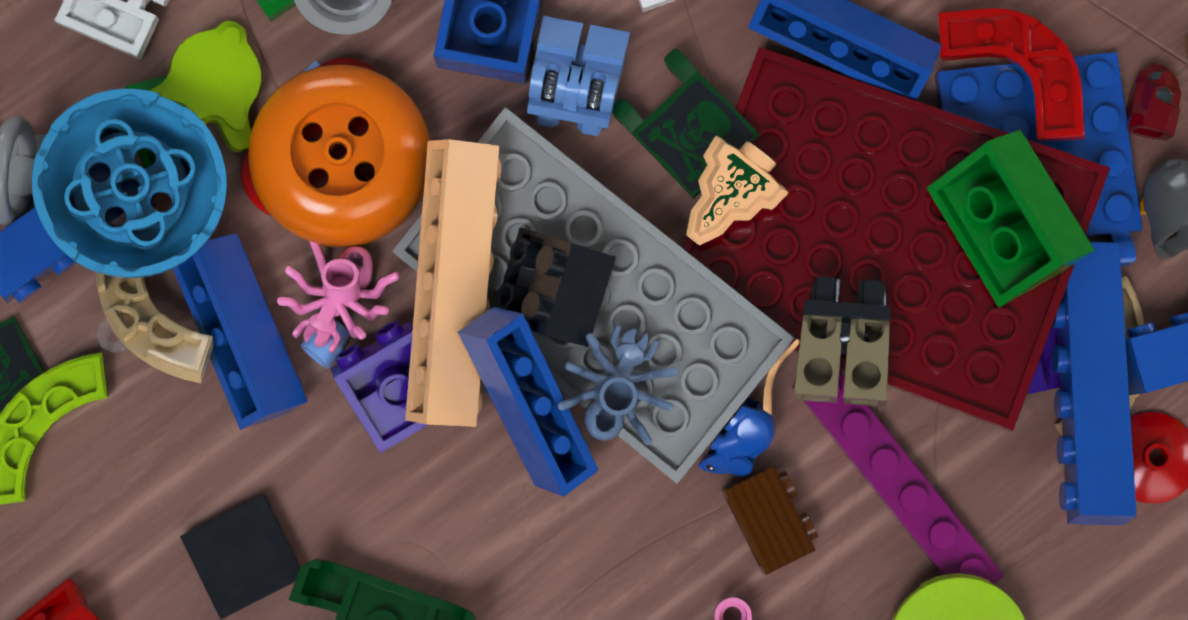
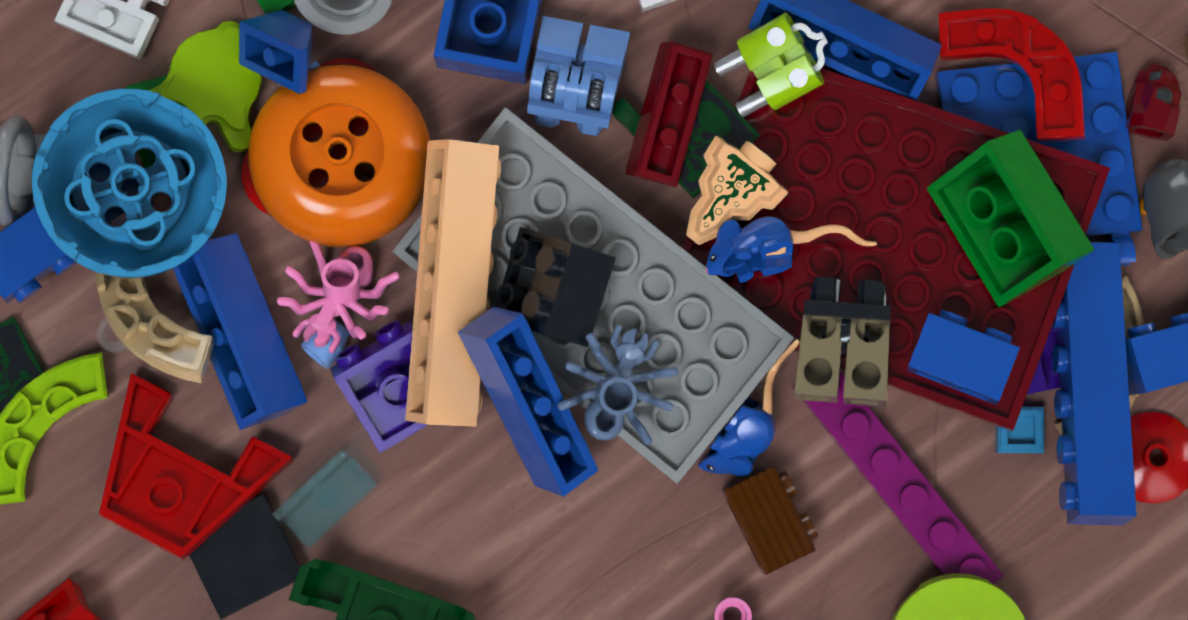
(168, 493): none -> red wing
(277, 48): none -> blue slope
(326, 498): none -> clear light blue panel
(668, 113): none -> dark red slope
(763, 247): none -> blue animal
(778, 62): none -> lime piece
(964, 357): none -> blue brick
(1026, 436): none -> dark azure tile

